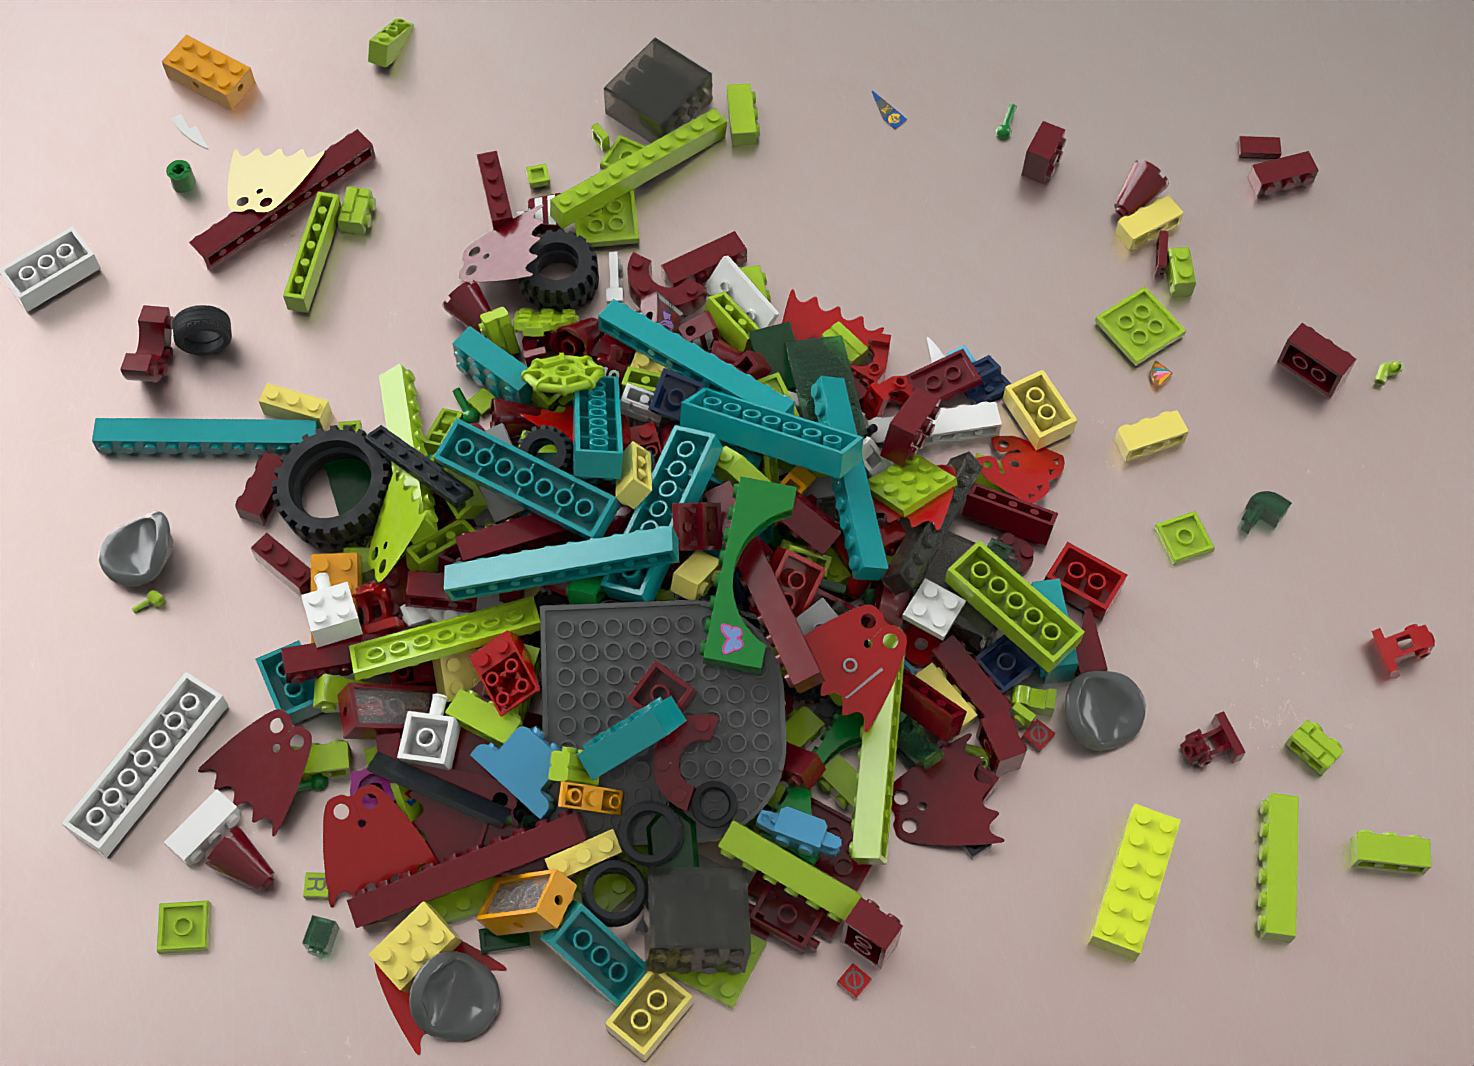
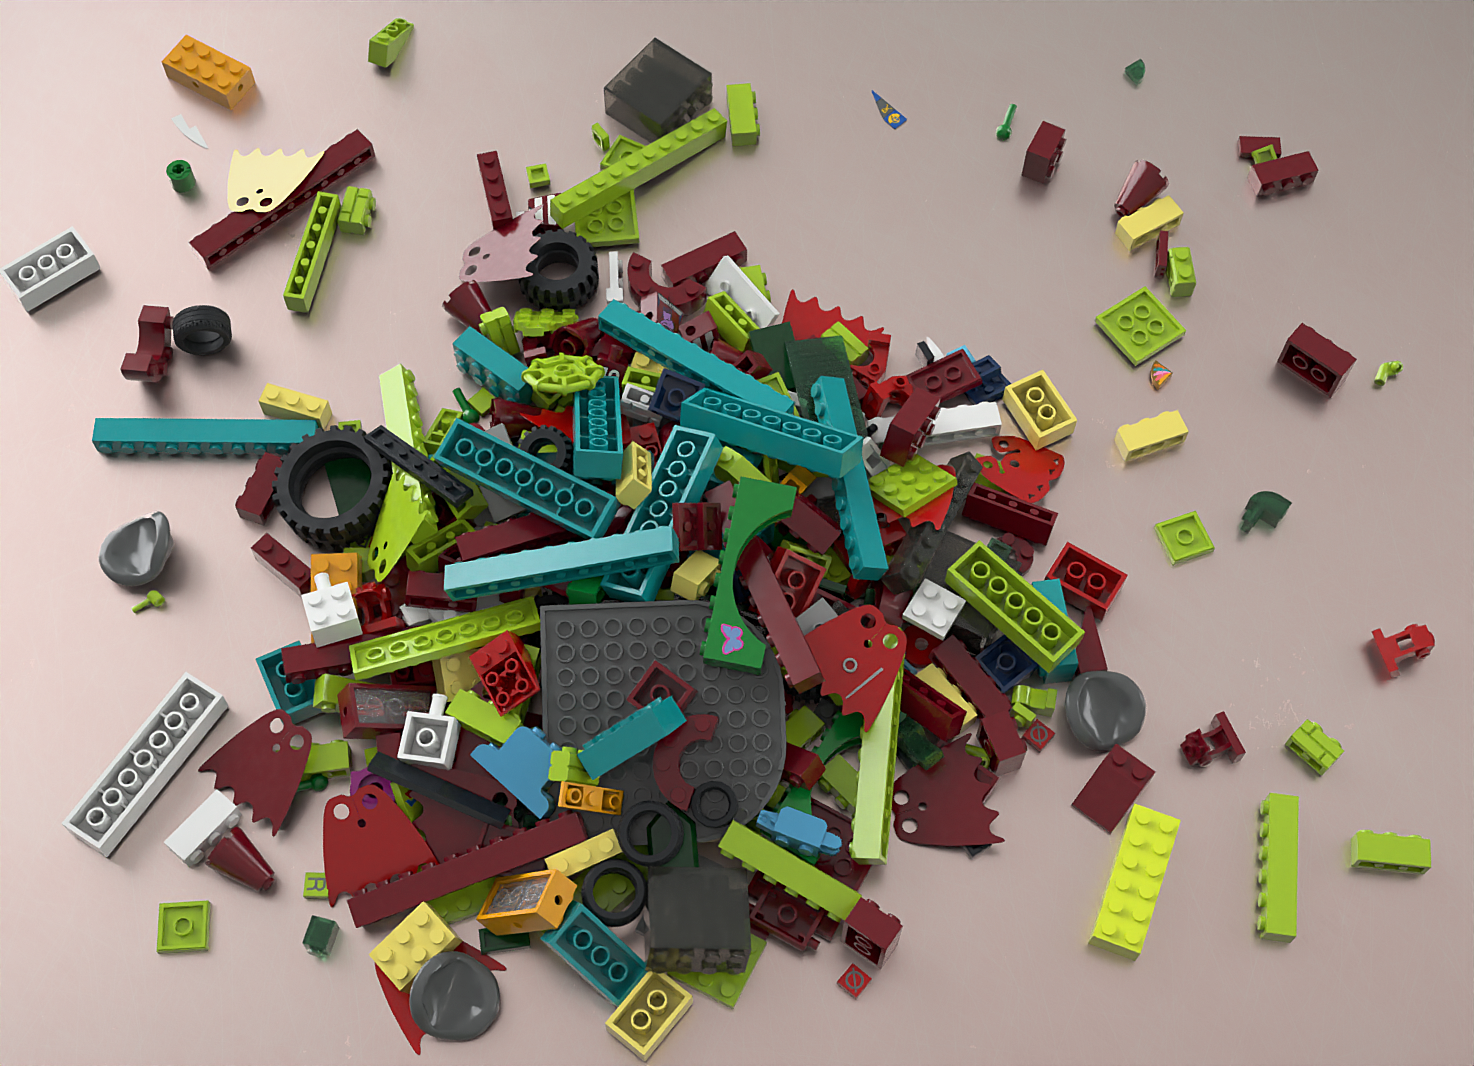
(924, 354): none -> black tile
(1113, 788): none -> dark red slope
(1136, 71): none -> clear green tile
(1264, 154): none -> lime tile

